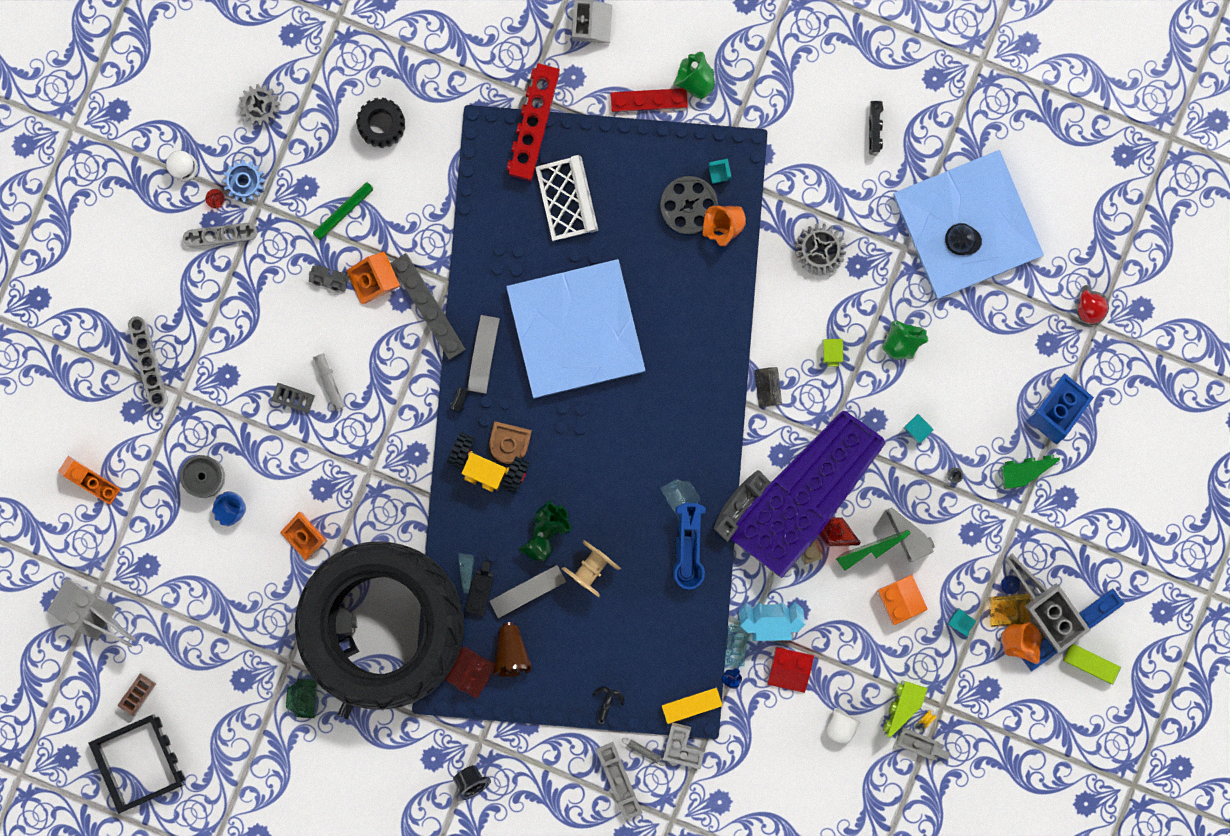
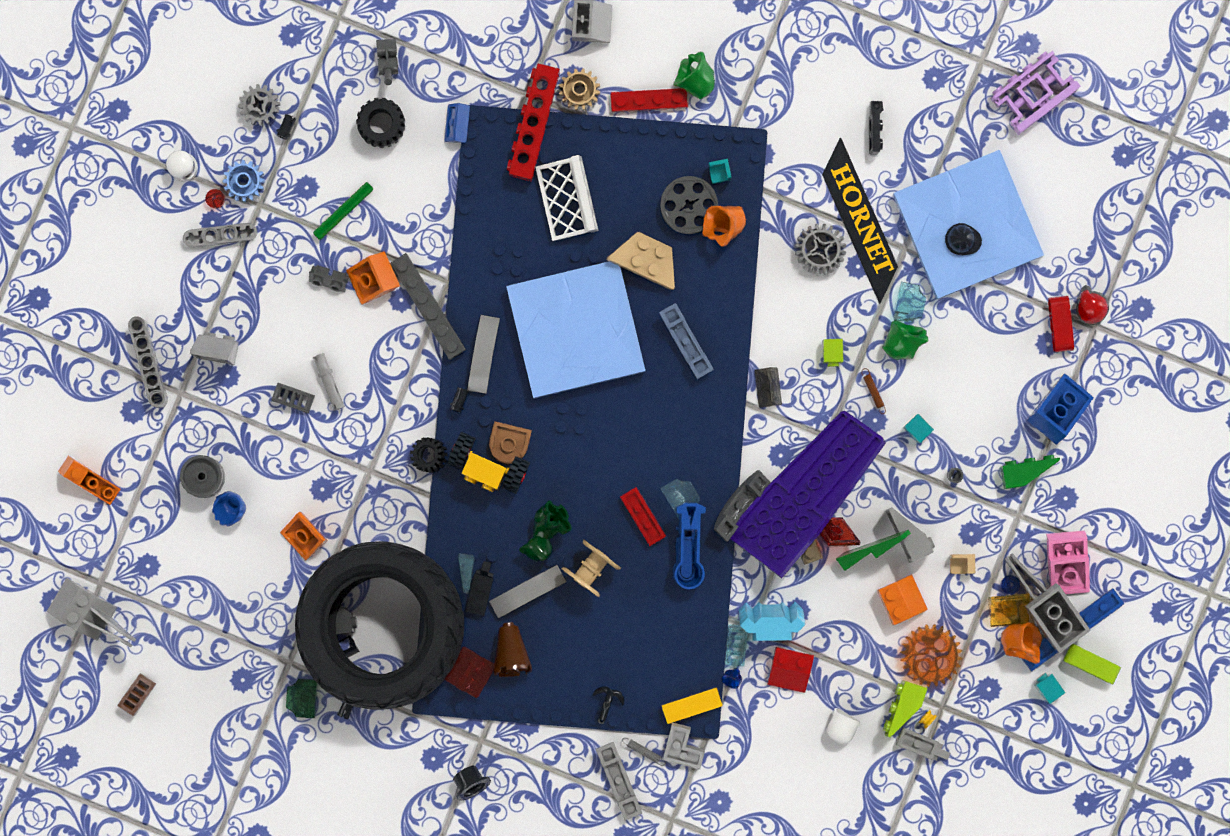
(107, 773): black window -> none
(215, 349): none -> light grey slope
(286, 127): none -> black pin
(387, 59): none -> dark grey beam
(438, 459): none -> black tyre
(457, 123): none -> blue slope
(574, 80): none -> tan gear
(643, 516): none -> red tile
(646, 258): none -> tan wing
(686, 341): none -> sand blue slope
(860, 220): none -> black sticker
(873, 391): none -> dark orange piece
(909, 303): none -> clear light blue slope
(928, 637): none -> clear orange gear
(961, 622): teal panel -> none
(962, 564): none -> tan panel
(1044, 104): none -> lavender fence
(1049, 688): none -> teal brick
(1061, 324): none -> red beam
(1068, 561): none -> bright pink slope

